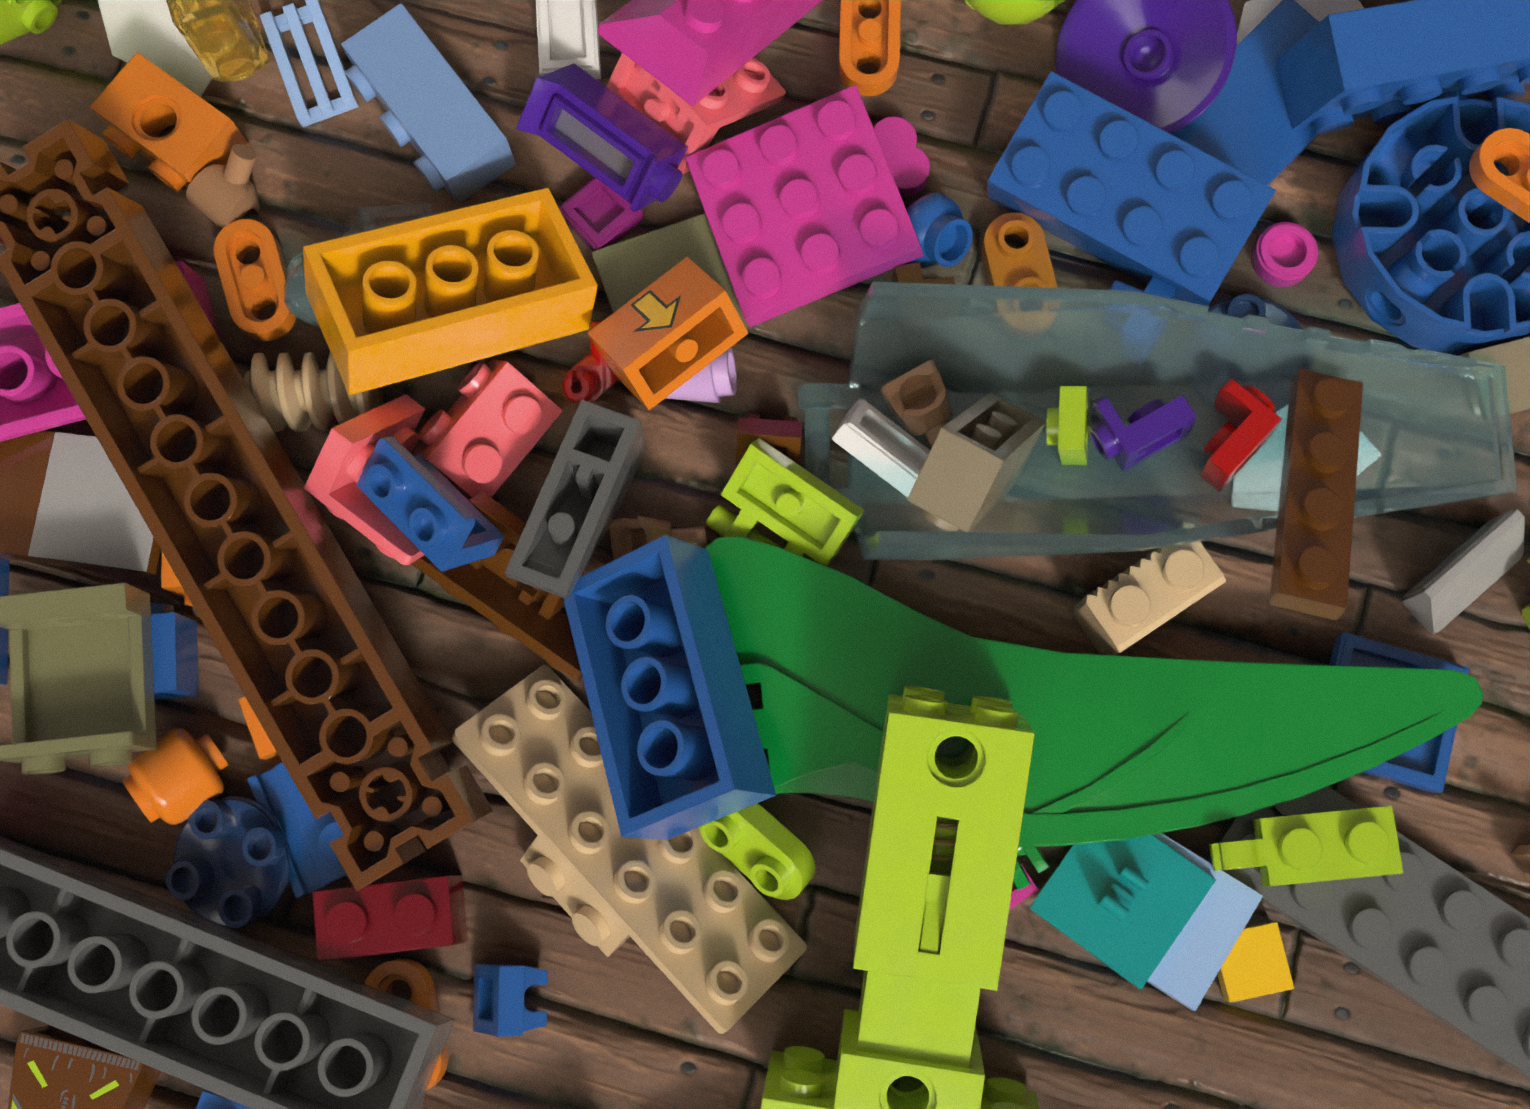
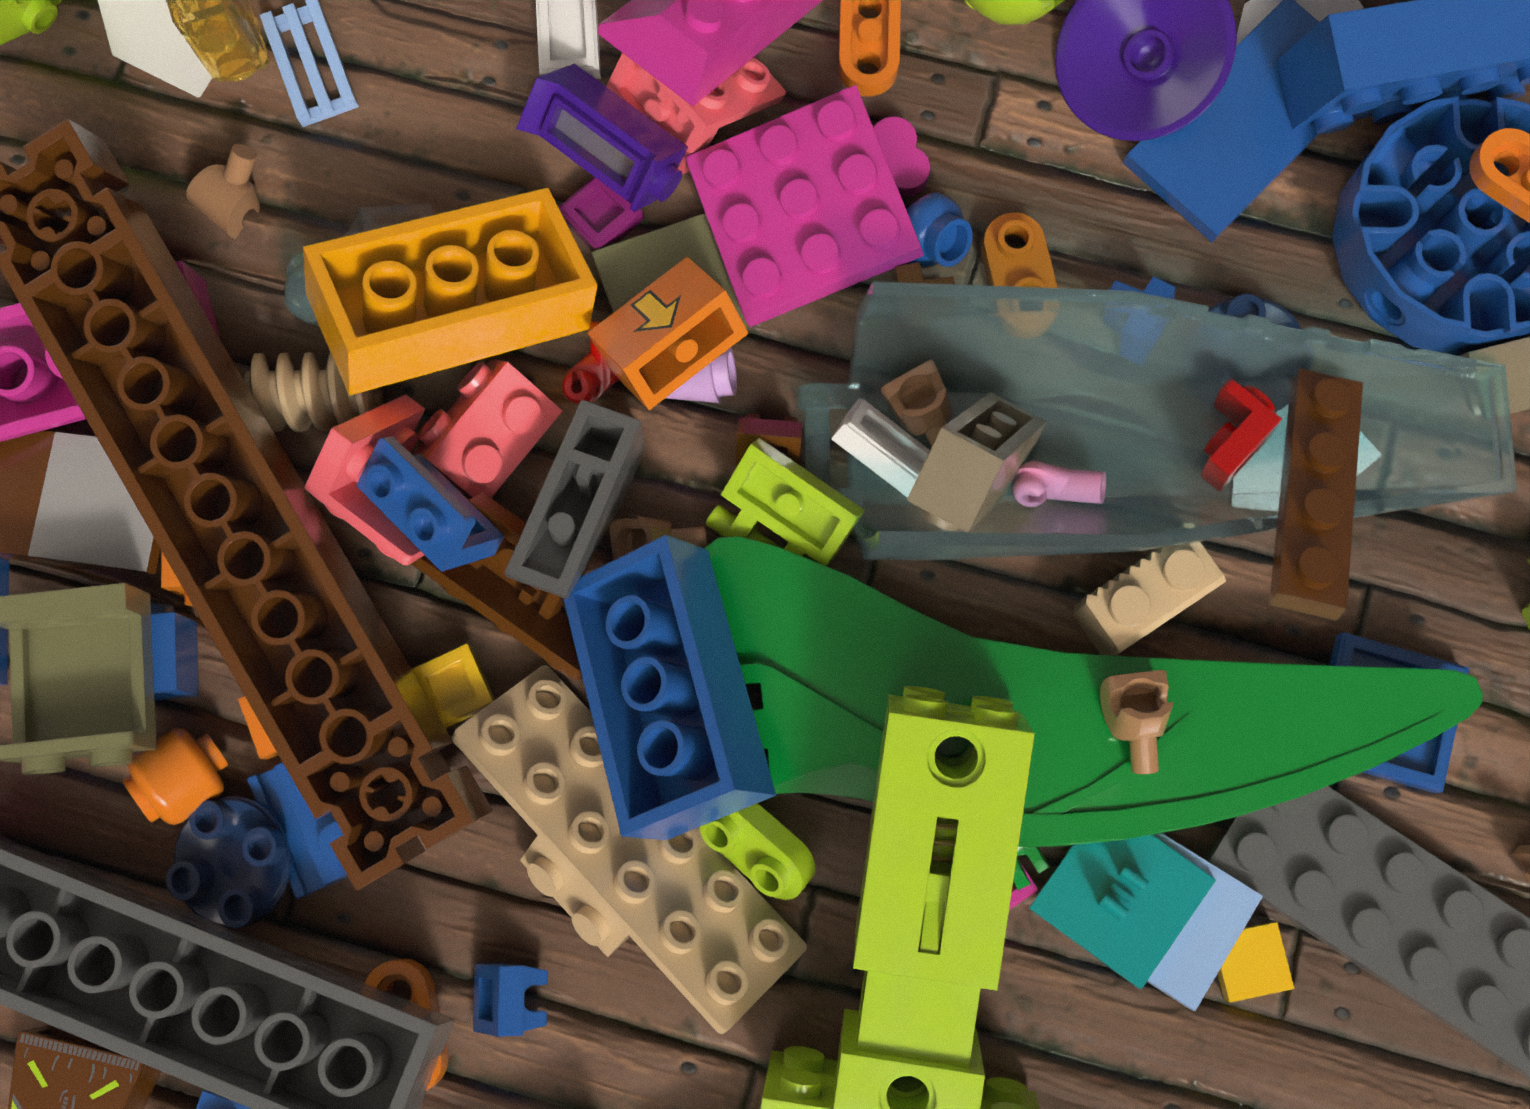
(147, 101): orange brick -> none
(254, 284): orange plate -> none
(390, 918): dark red brick -> none
(427, 105): medium blue brick -> none
(455, 685): none -> yellow plate
(1044, 481): none -> bright pink arm
(1069, 425): lime plate -> none
(1127, 191): blue brick -> none
(1137, 712): none -> medium nougat piece
(1149, 432): dark purple bracket -> none
(1284, 254): dark pink tile -> none
(1316, 847): lime plate -> none
(1467, 571): light grey slope -> none

